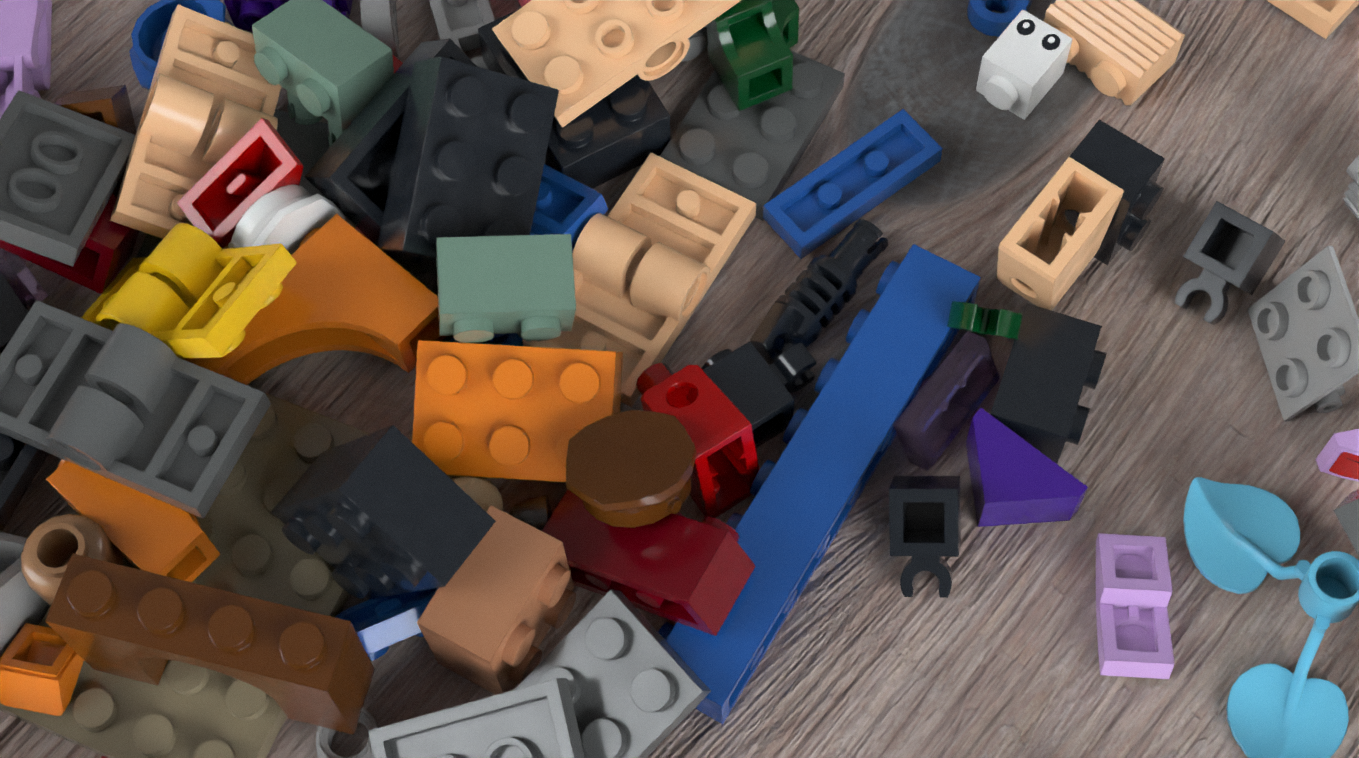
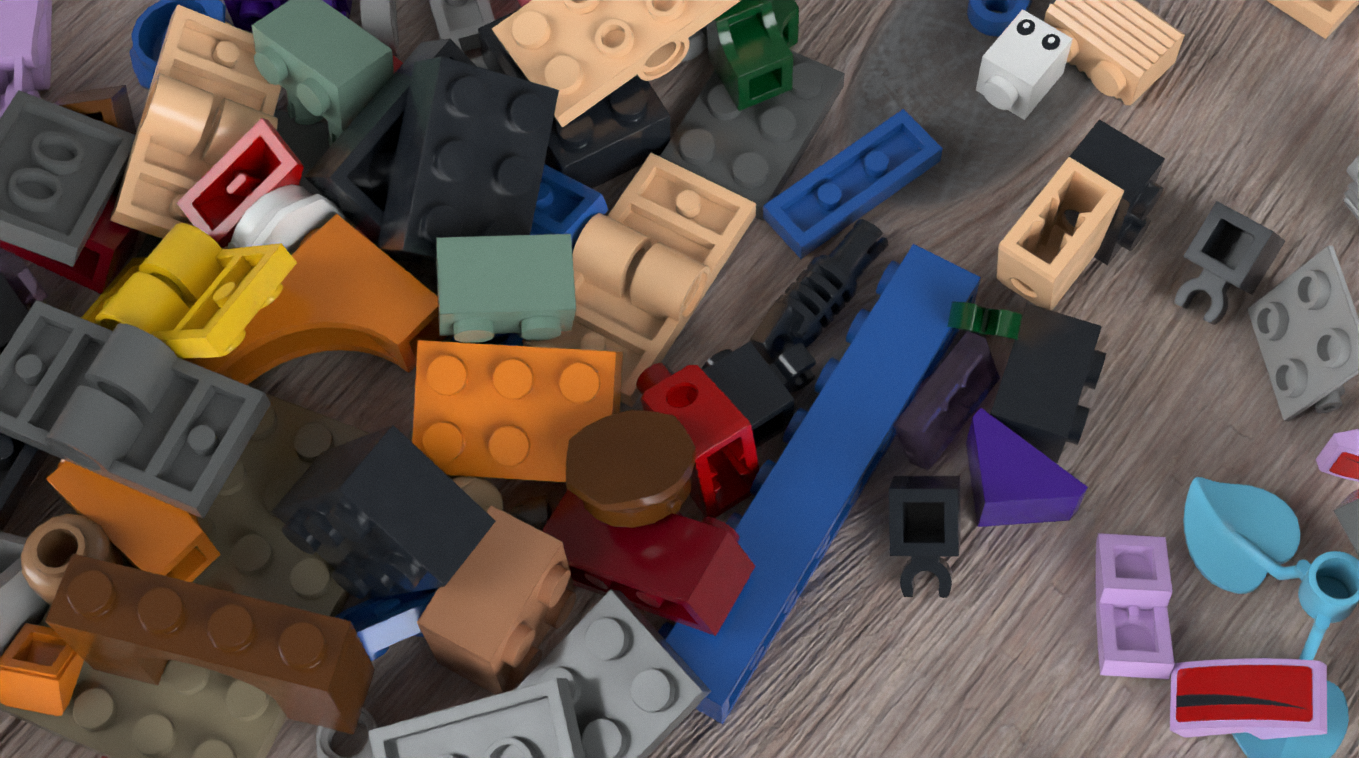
(1249, 696): none -> slope

